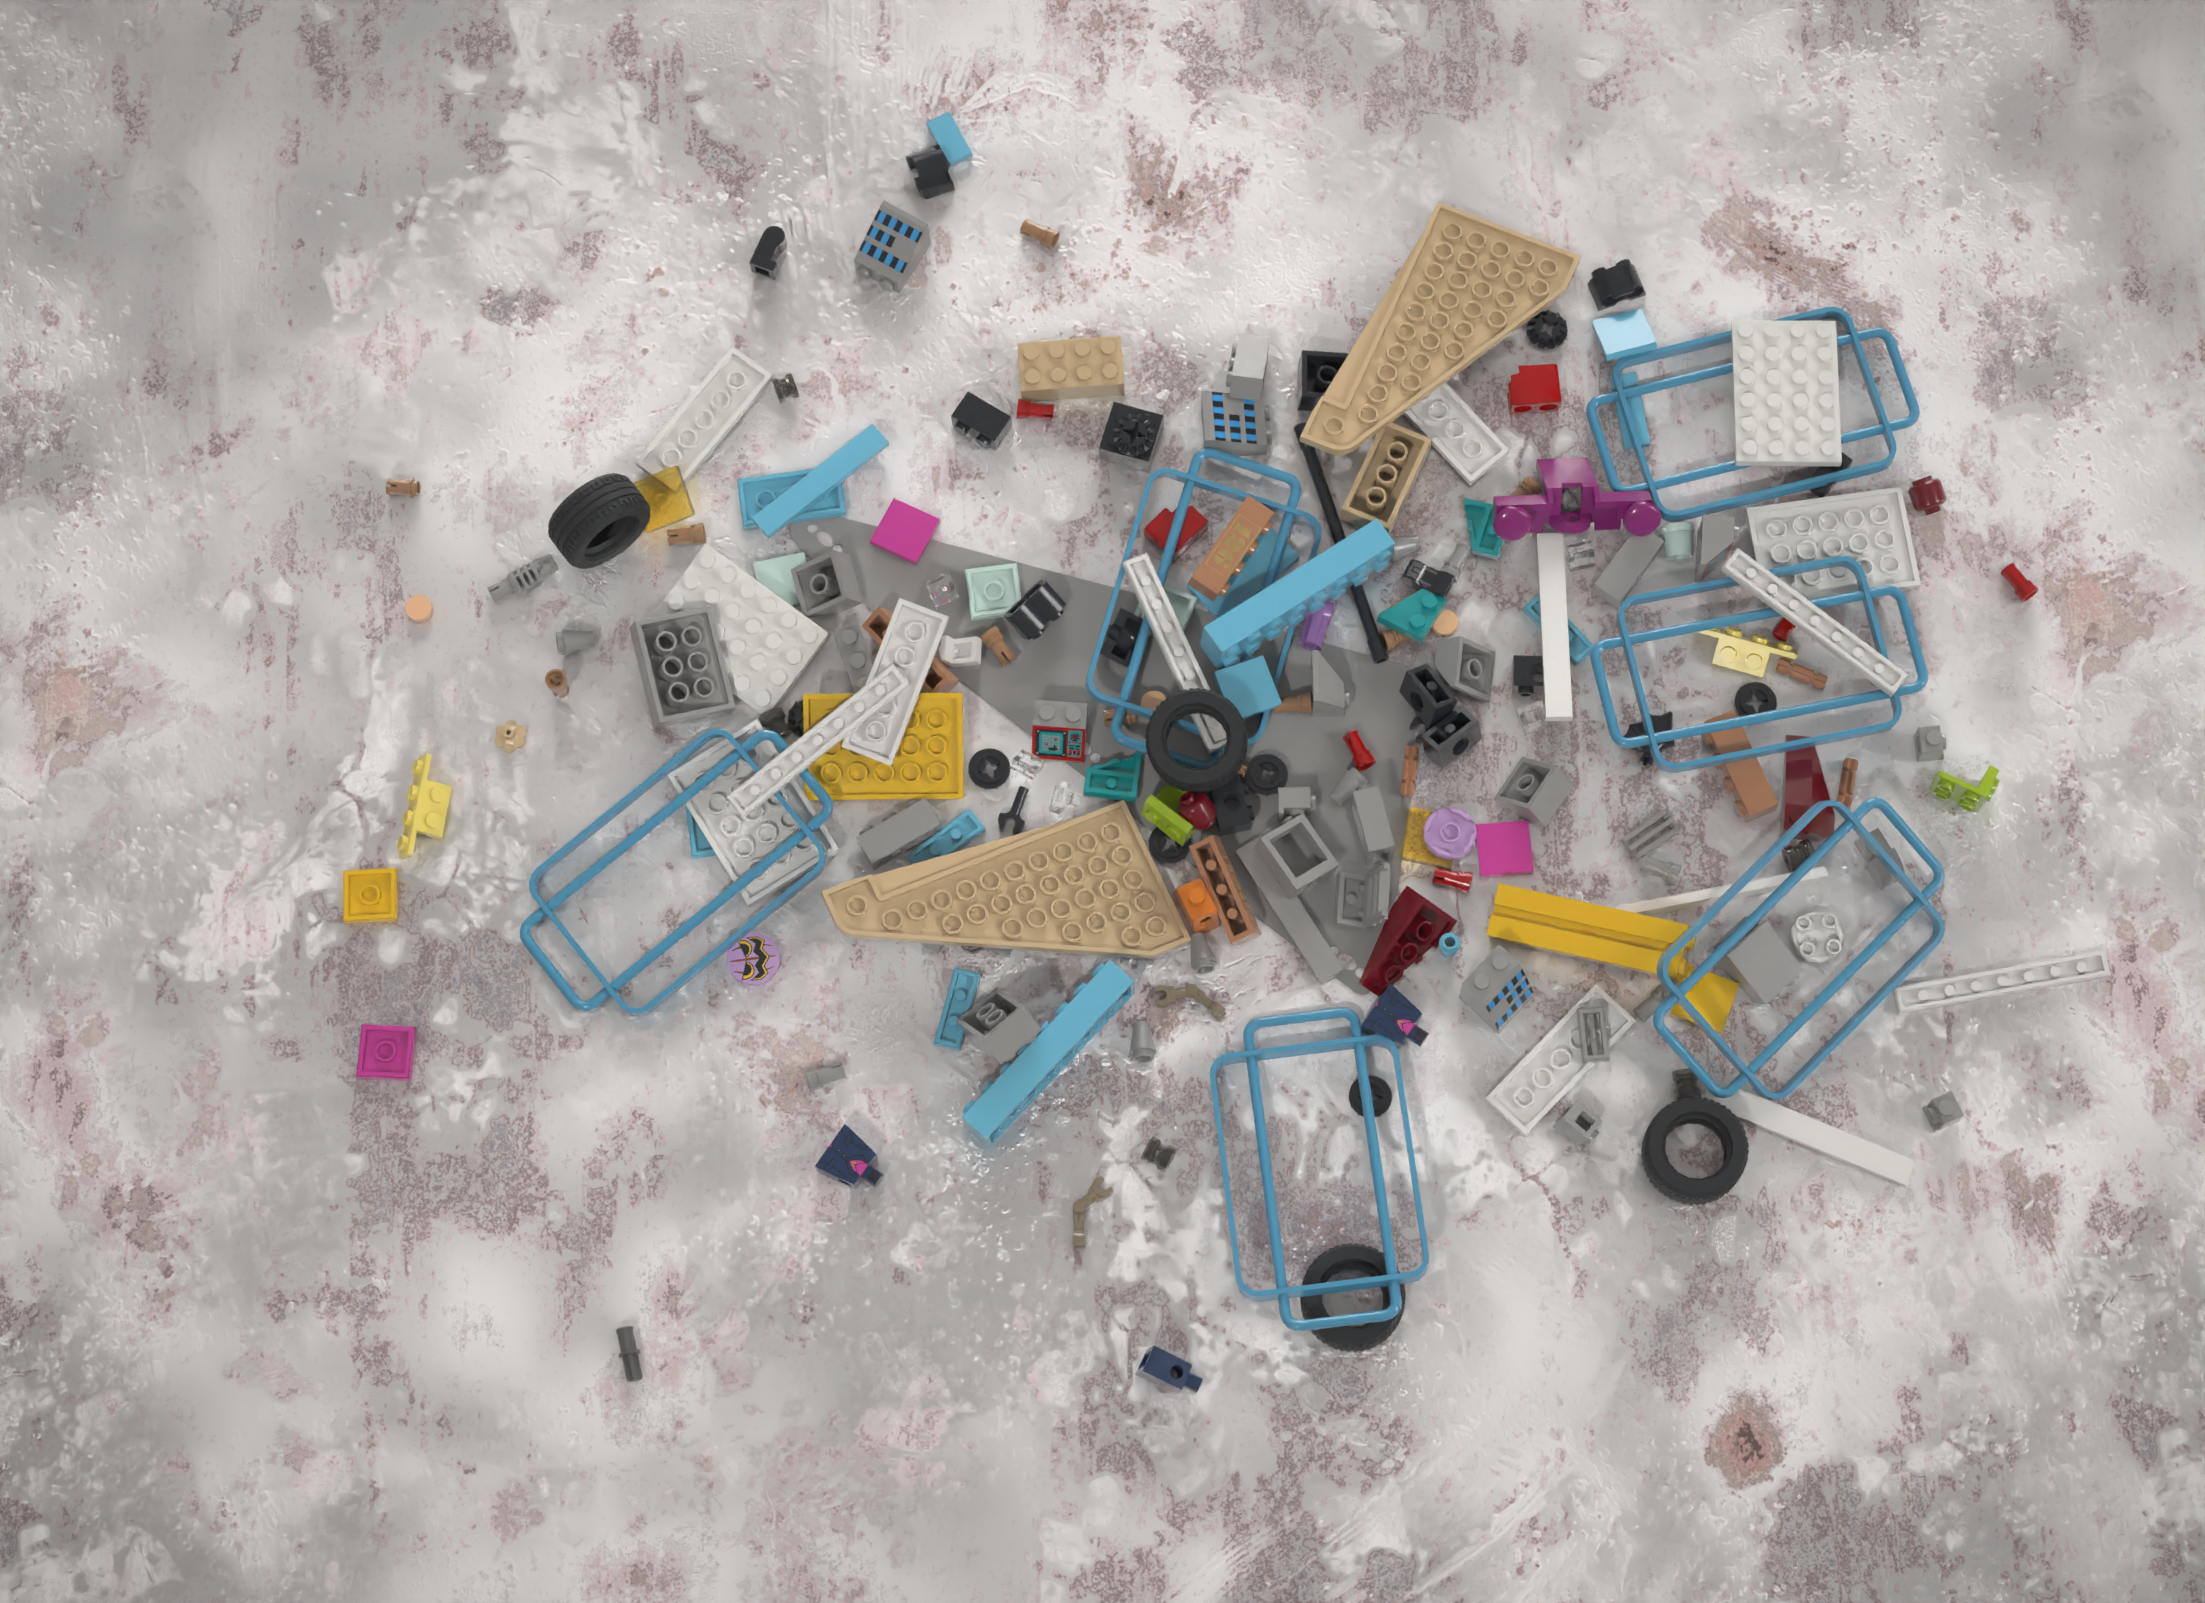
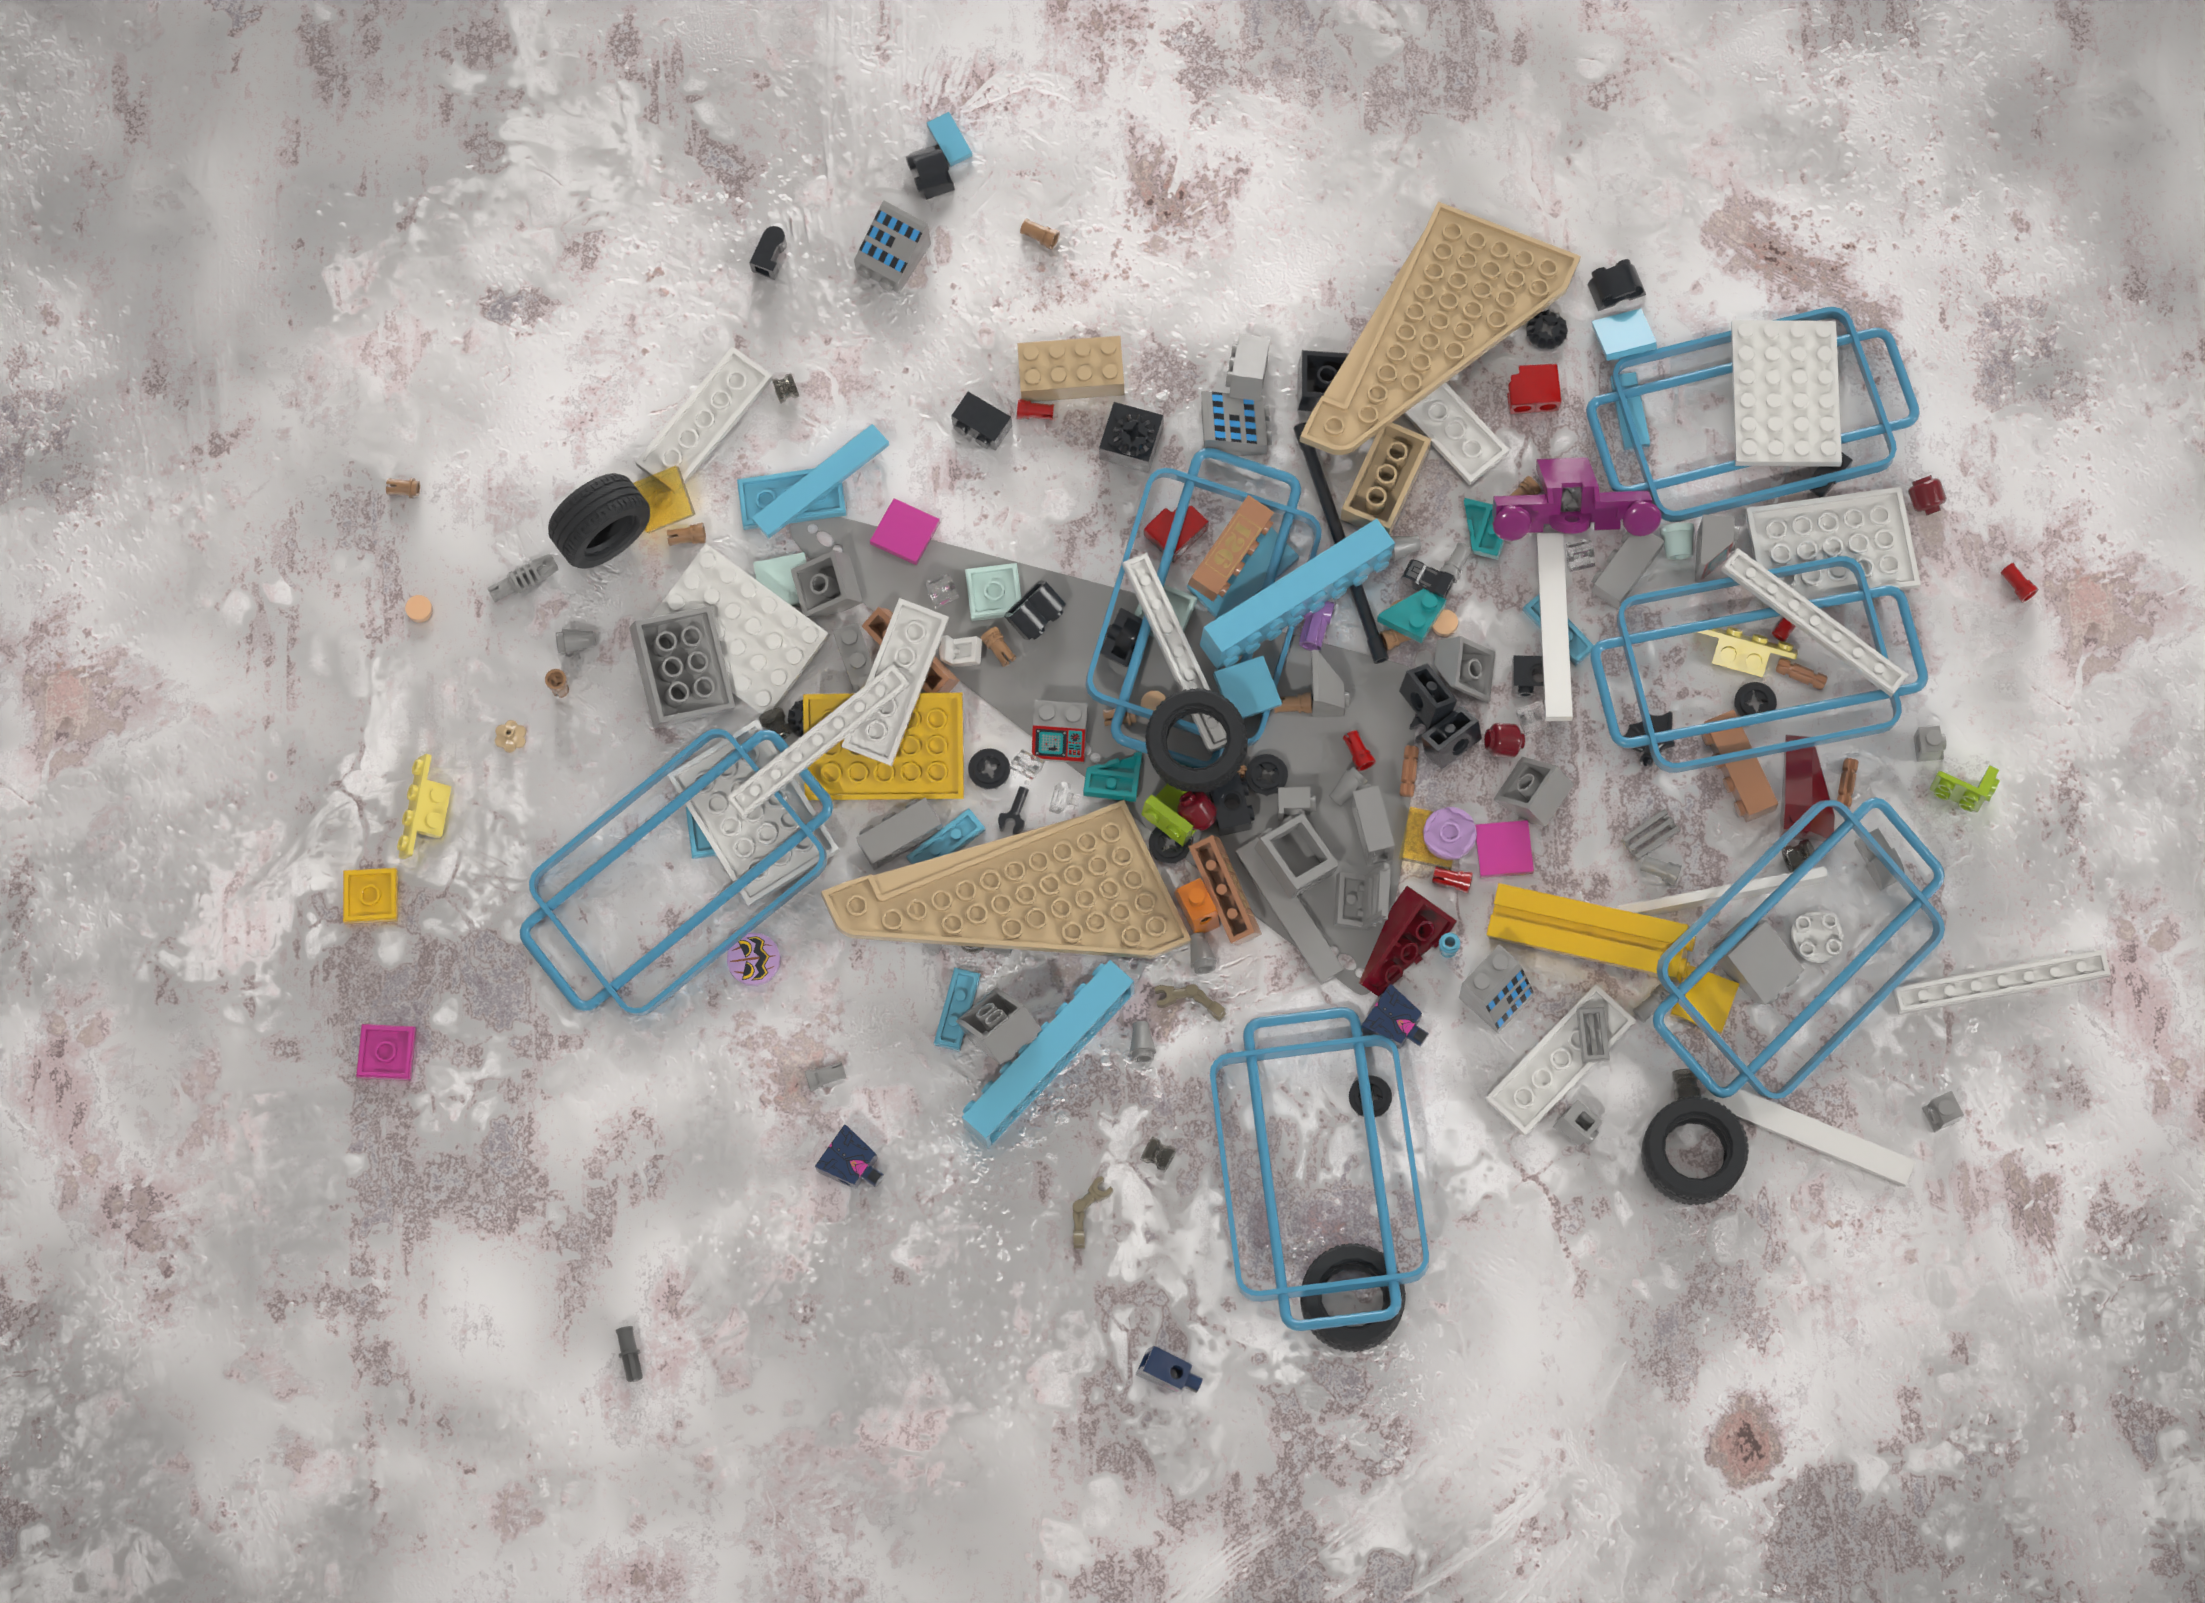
(1504, 740): none -> dark red head

